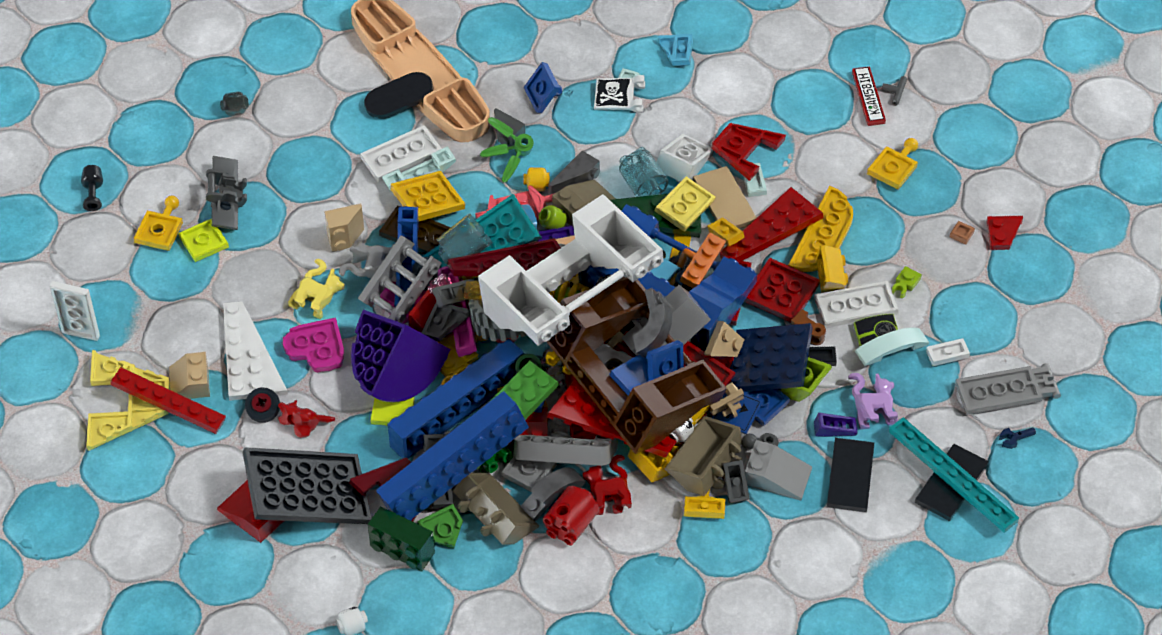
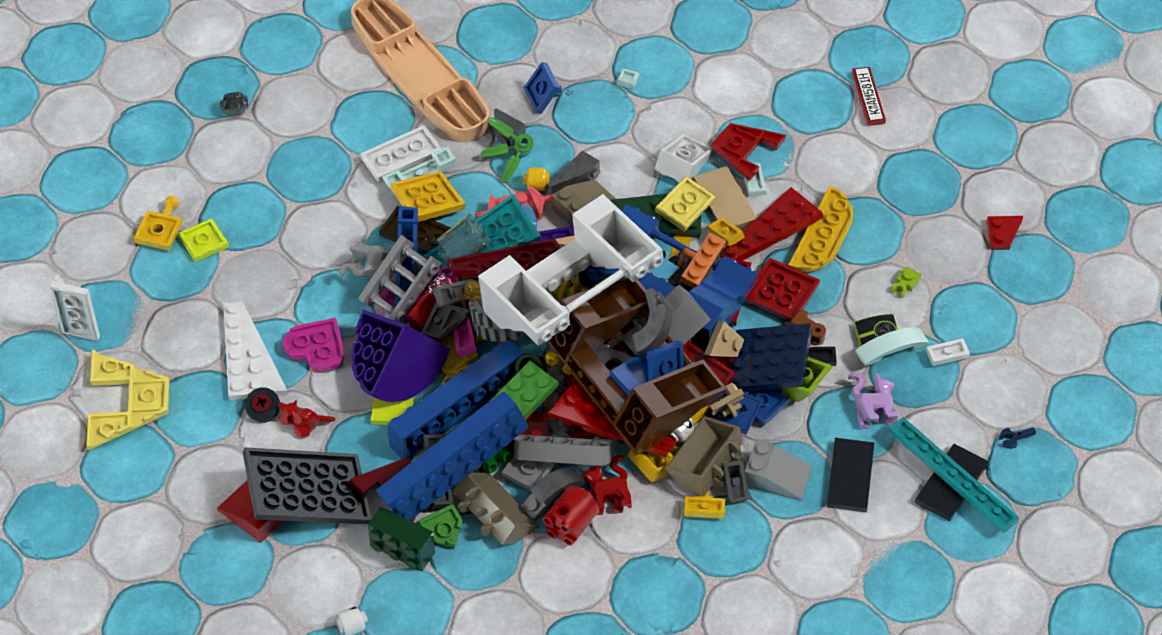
(92, 180): black piece -> none
(168, 400): red plate -> none
(190, 376): tan slope -> none
(230, 195): dark grey piece -> none
(317, 293): light yellow animal -> none
(344, 226): tan slope -> none
(398, 95): black tile -> none
(552, 217): lime head -> none
(618, 94): flag -> none
(643, 173): clear light blue cylinder -> none
(677, 48): medium azure wing -> none
(749, 440): dark grey plate -> none
(823, 428): dark purple slope -> none
(831, 269): yellow slope -> none
(855, 303): white tile -> none
(893, 166): yellow plate -> none
(898, 90): dark grey piece -> none
(962, 232): nougat tile -> none
(1006, 388): light grey hinge -> none

